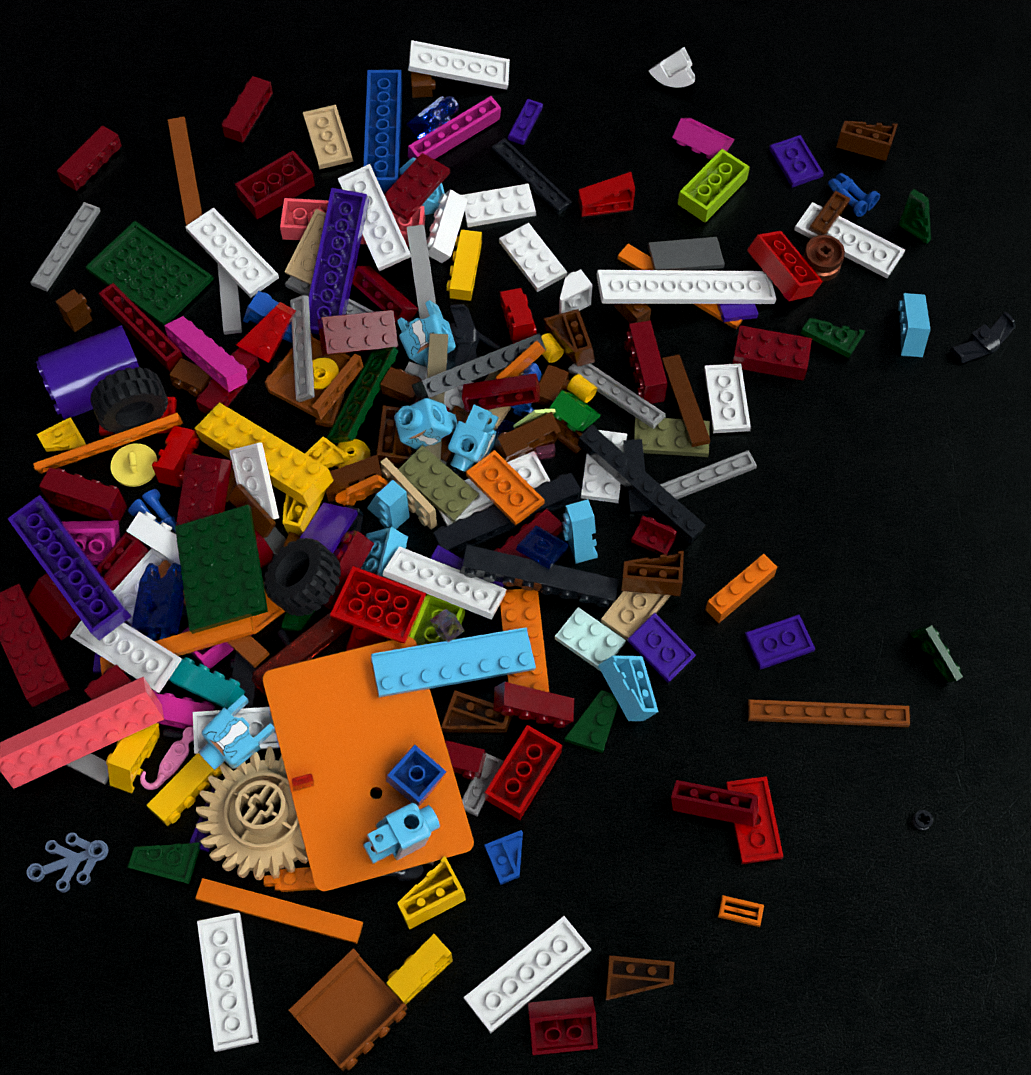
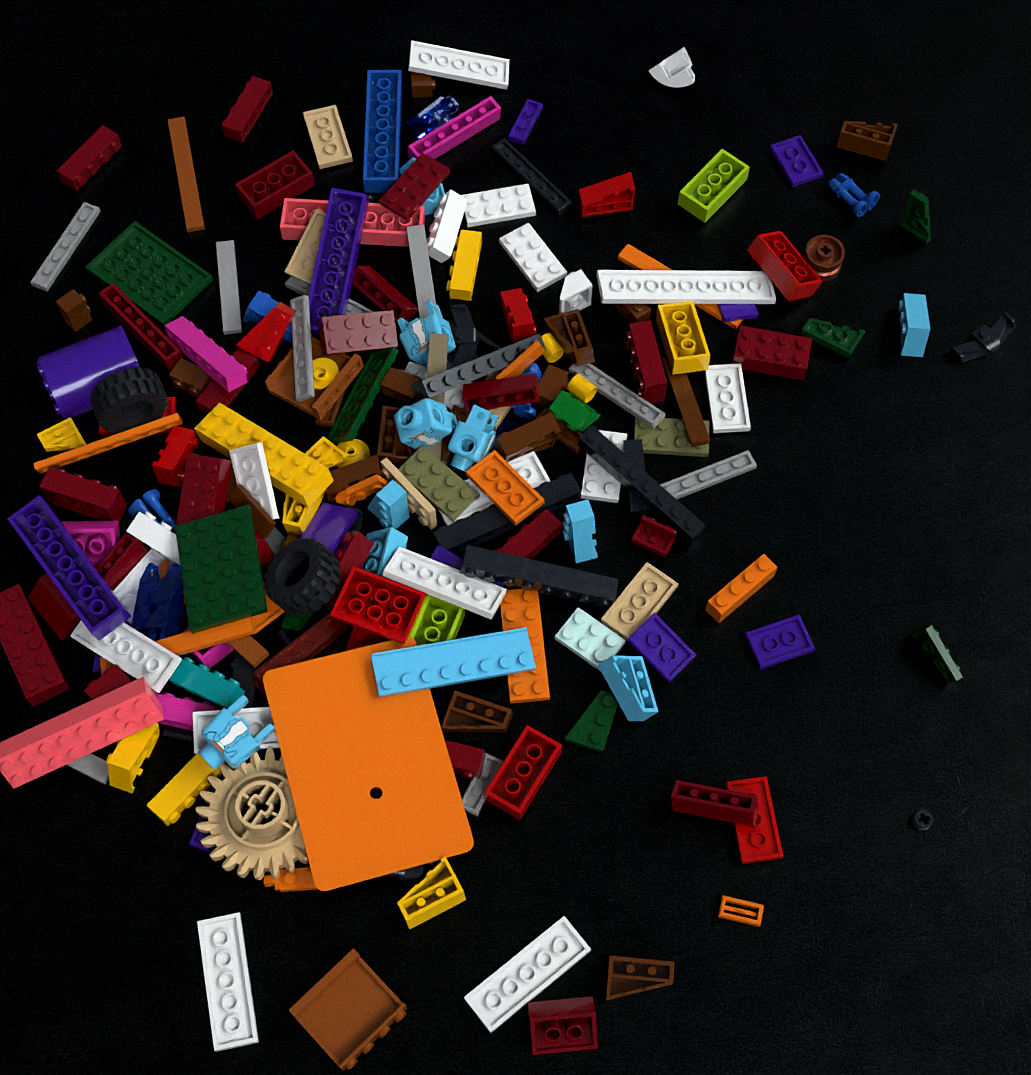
(70, 861): sand blue plant -> none
(133, 465): light yellow shield -> none
(166, 861): dark green wing -> none
(171, 761): bright pink piece -> none
(232, 252): white plate -> none
(279, 910): orange tile -> none
(302, 782): clear red tile -> none
(380, 225): white plate -> none
(396, 837): medium azure piece -> none
(415, 776): blue slope -> none
(419, 969): yellow wedge -> none
(447, 625): brick -> none
(506, 856): blue wing -> none
(532, 416): yellowish green piece -> none
(533, 704): dark red brick -> none
(542, 547): clear blue tile -> none
(545, 451): clear pink tile -> none
(654, 575): reddish brown wedge -> none
(682, 337): none -> yellow brick
(686, 254): dark grey tile -> none
(701, 137): dark pink slope -> none
(828, 713): dark orange tile -> none
(829, 214): reddish brown tile -> none
(858, 243): white plate -> none

